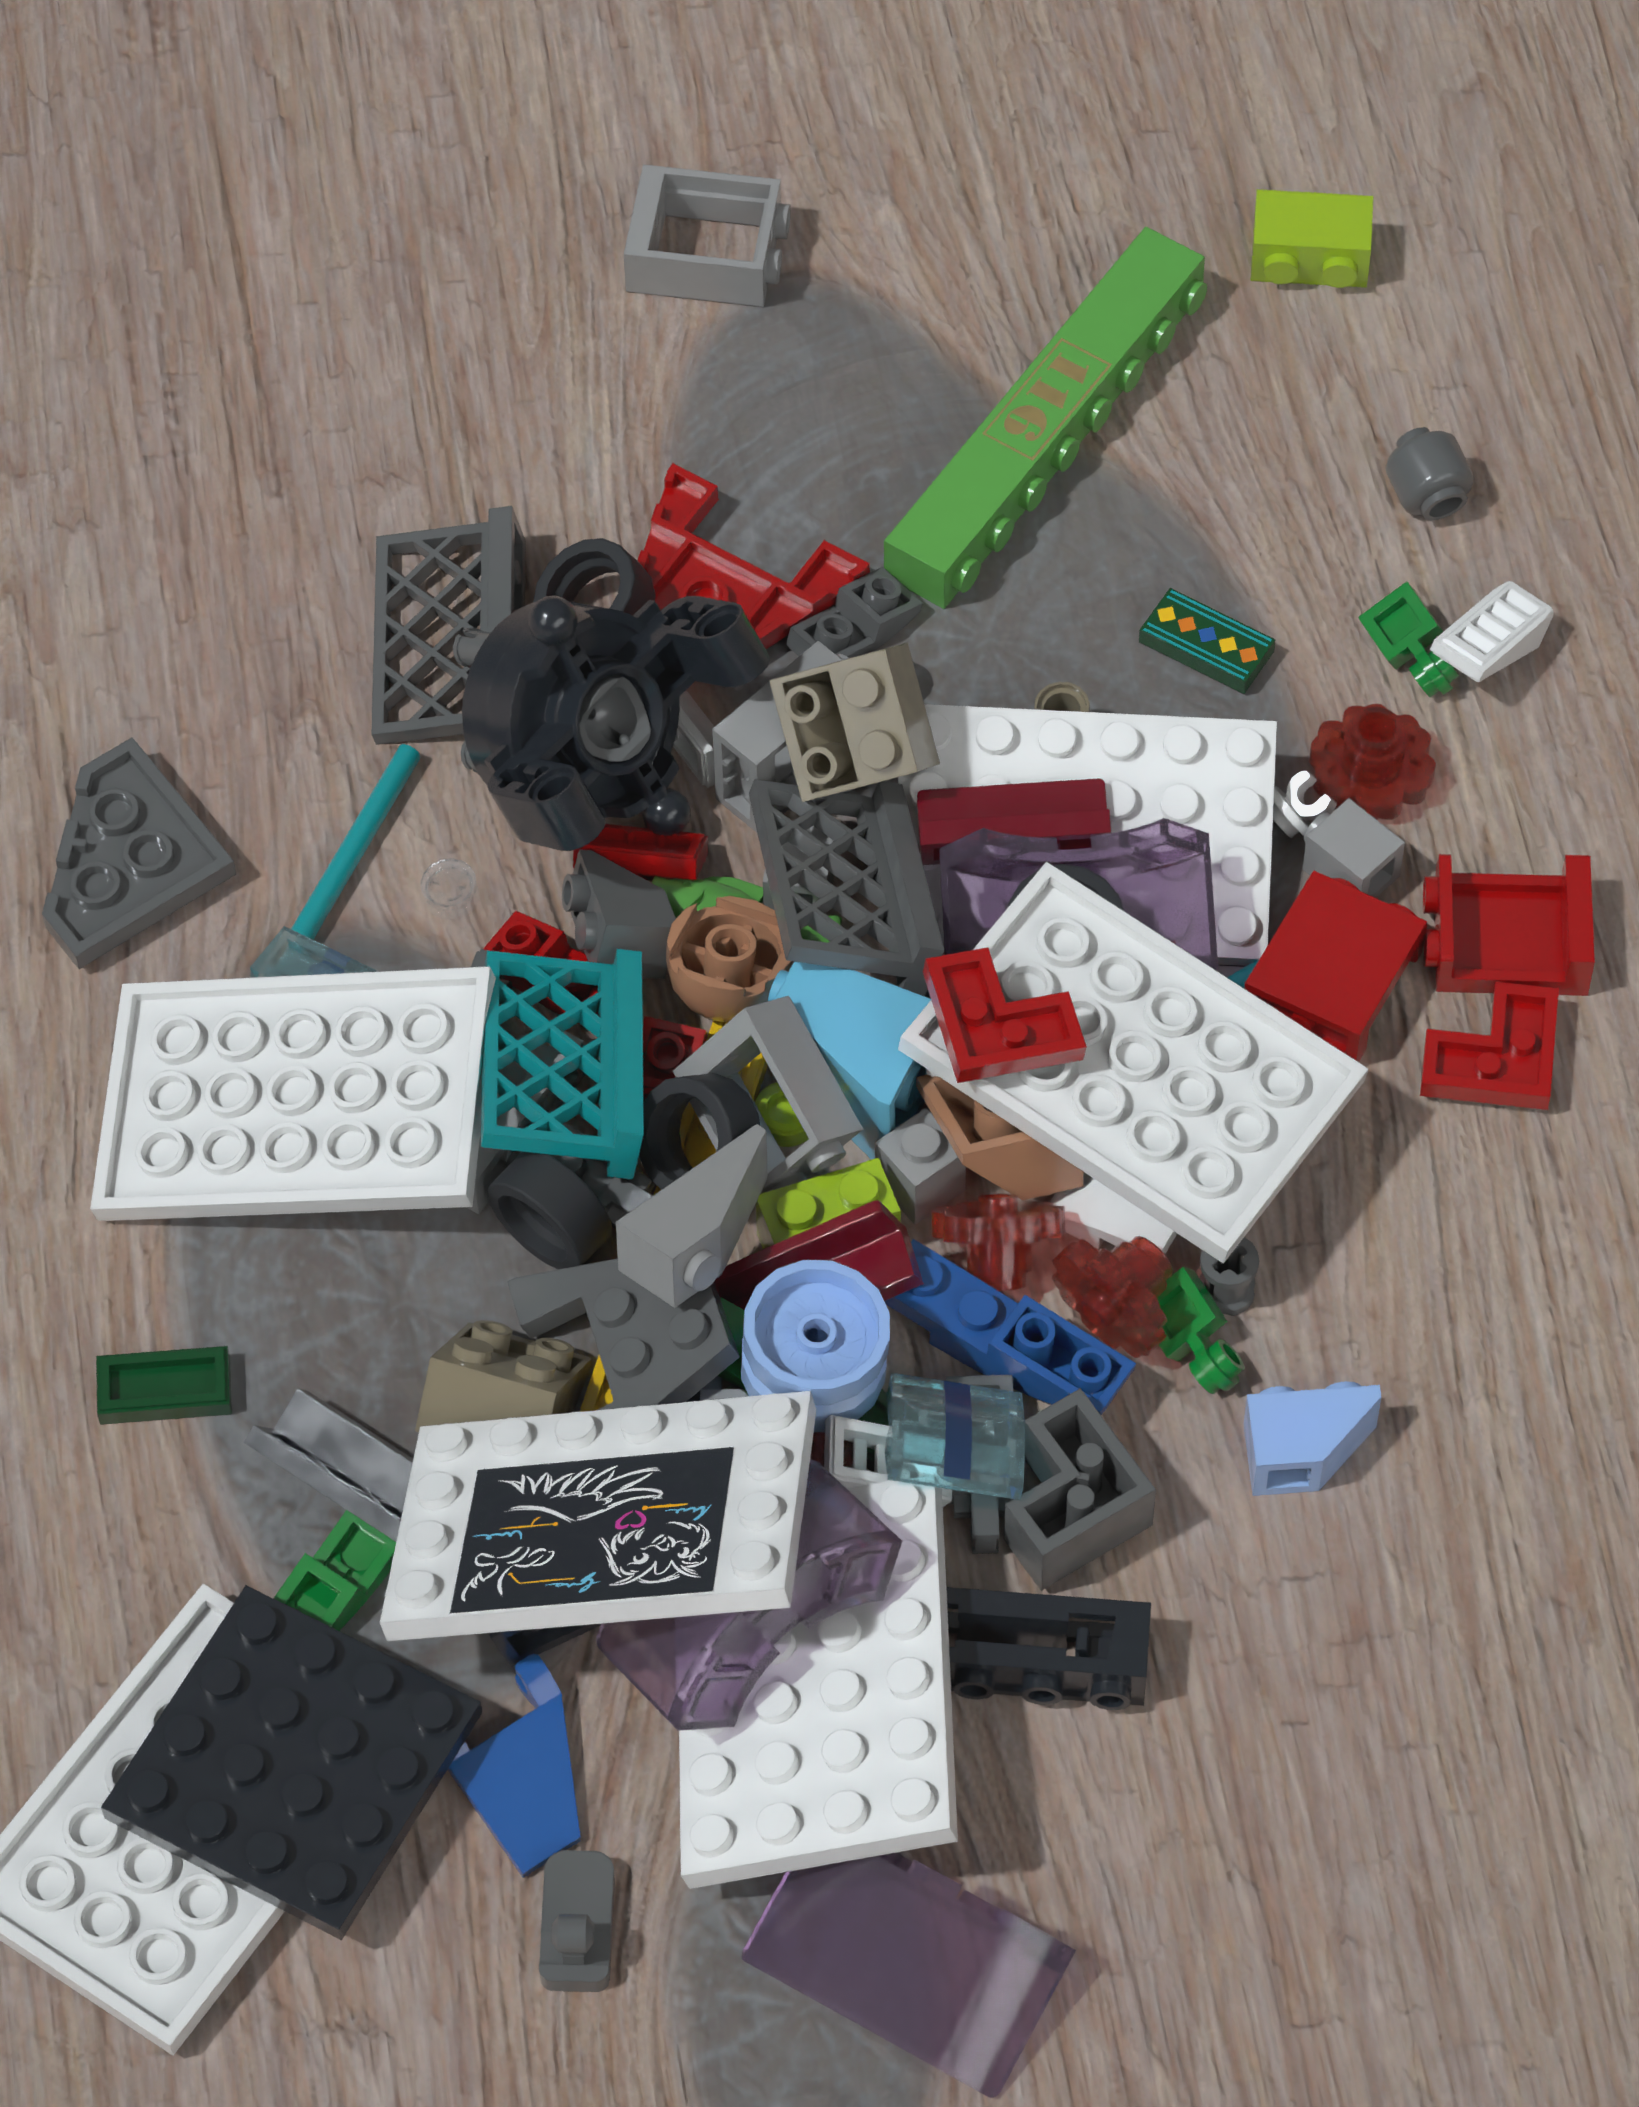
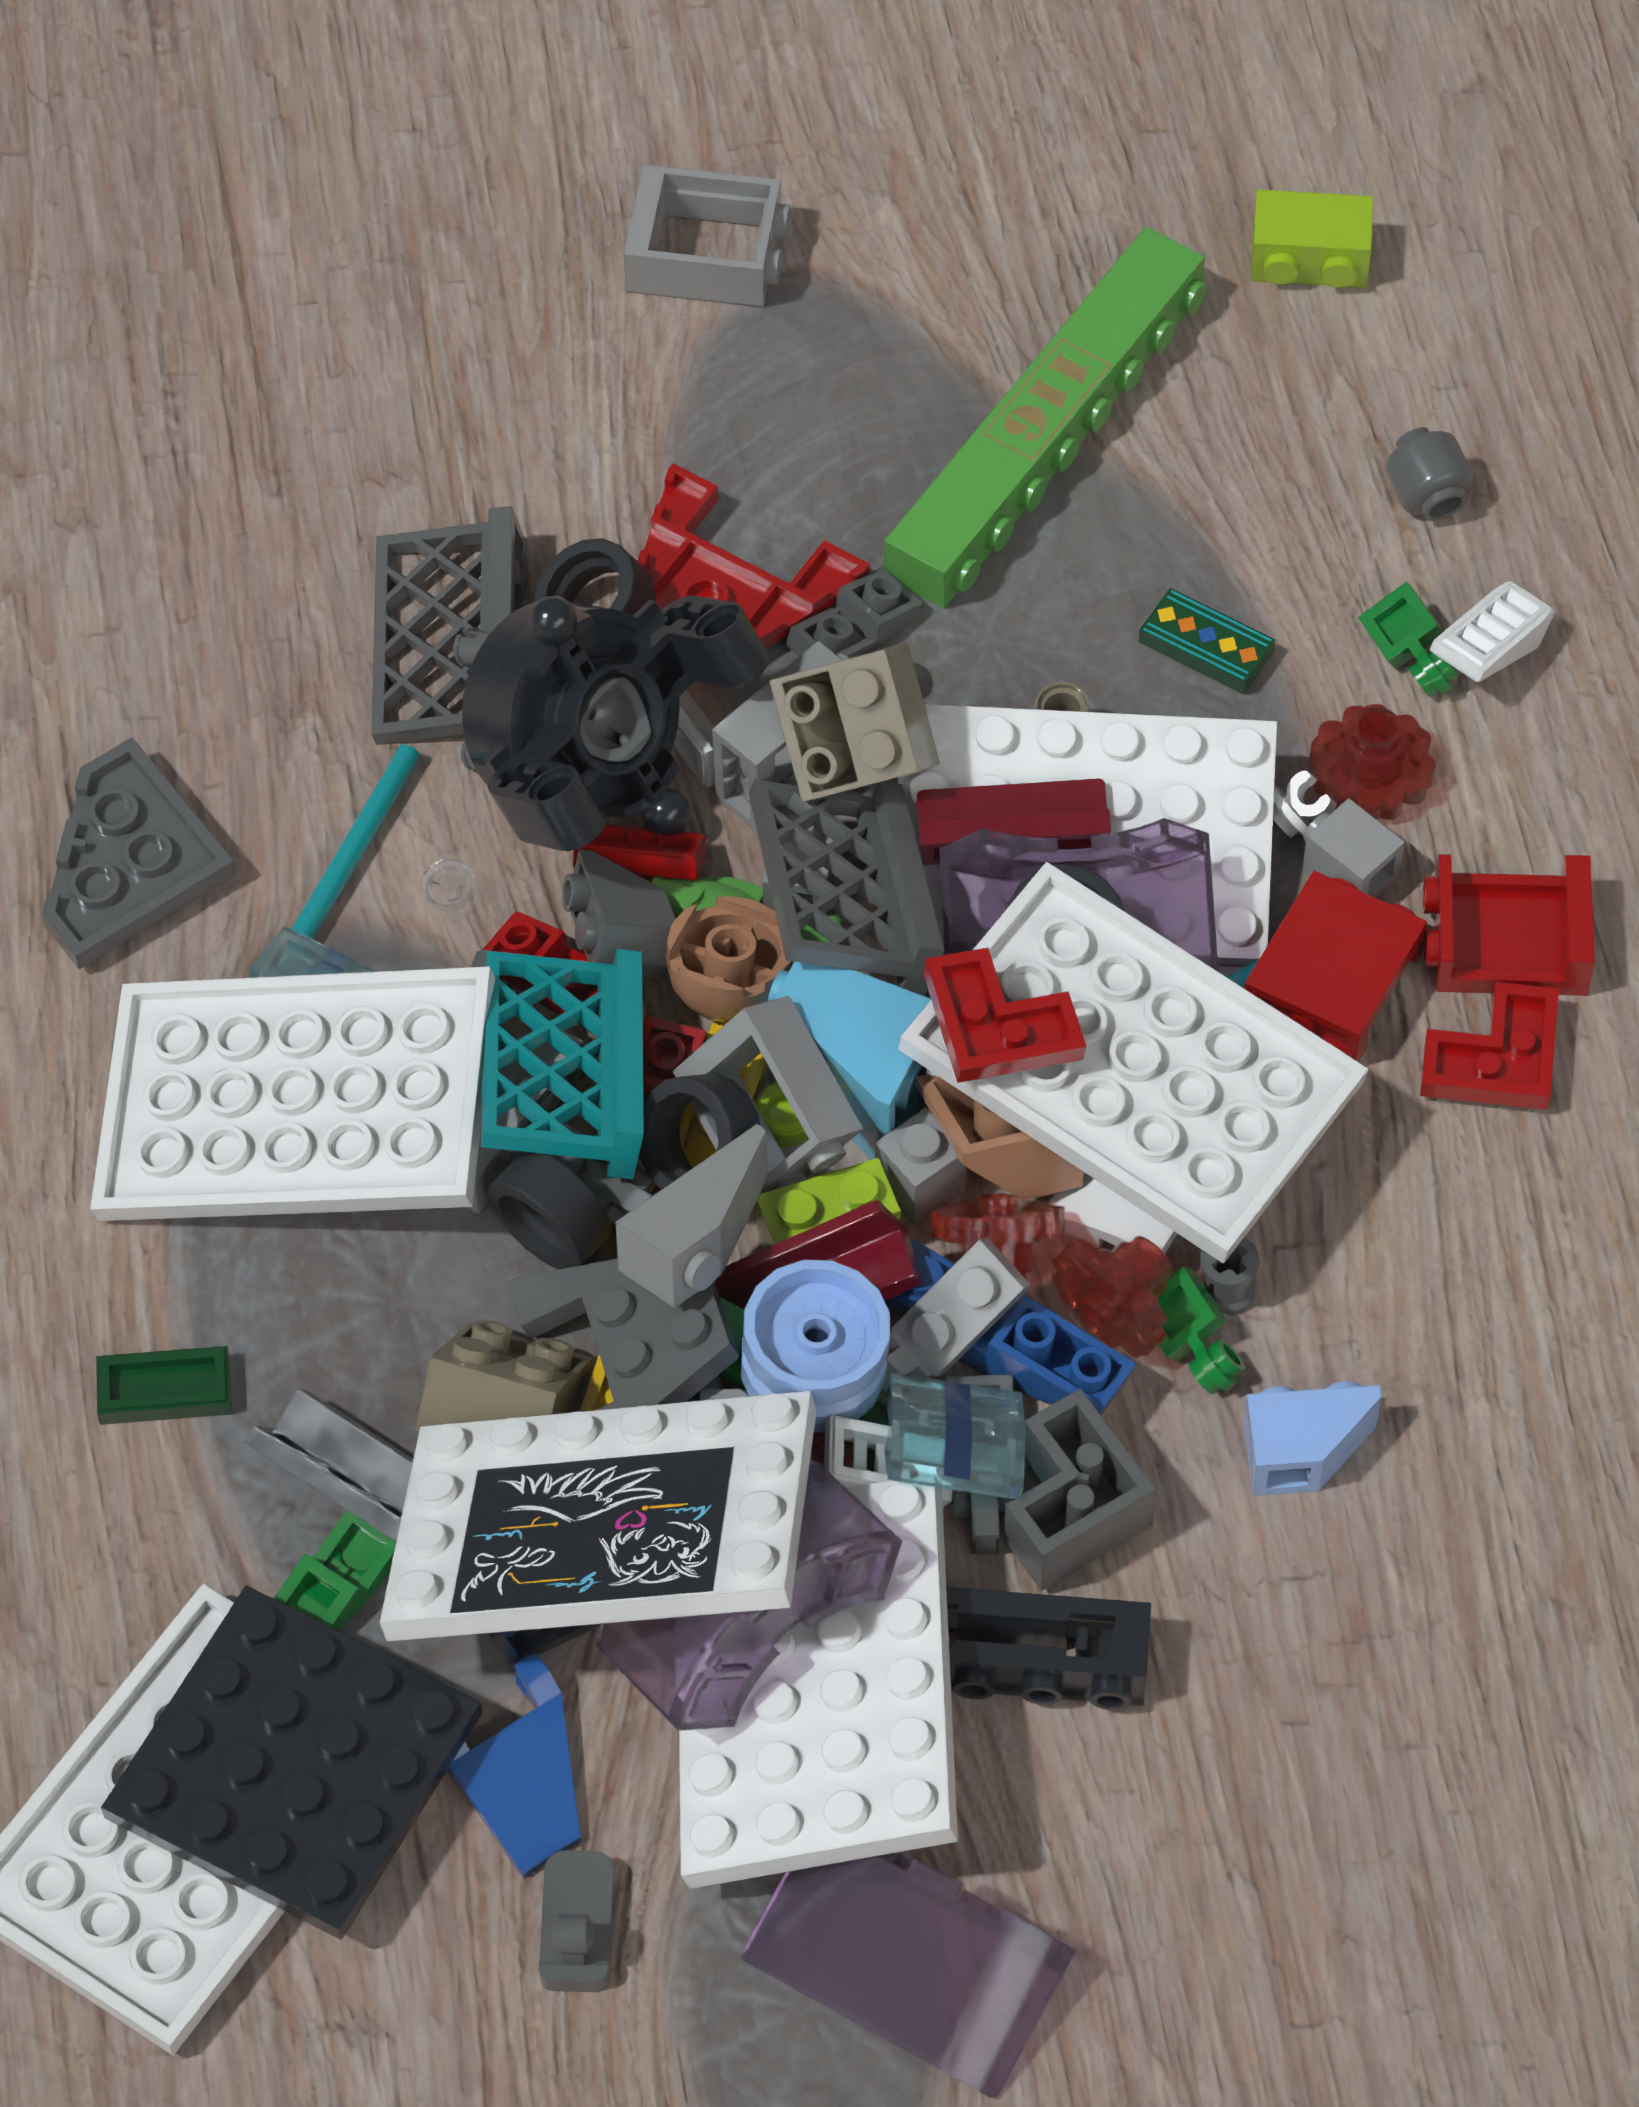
(954, 1313): none -> light grey hinge

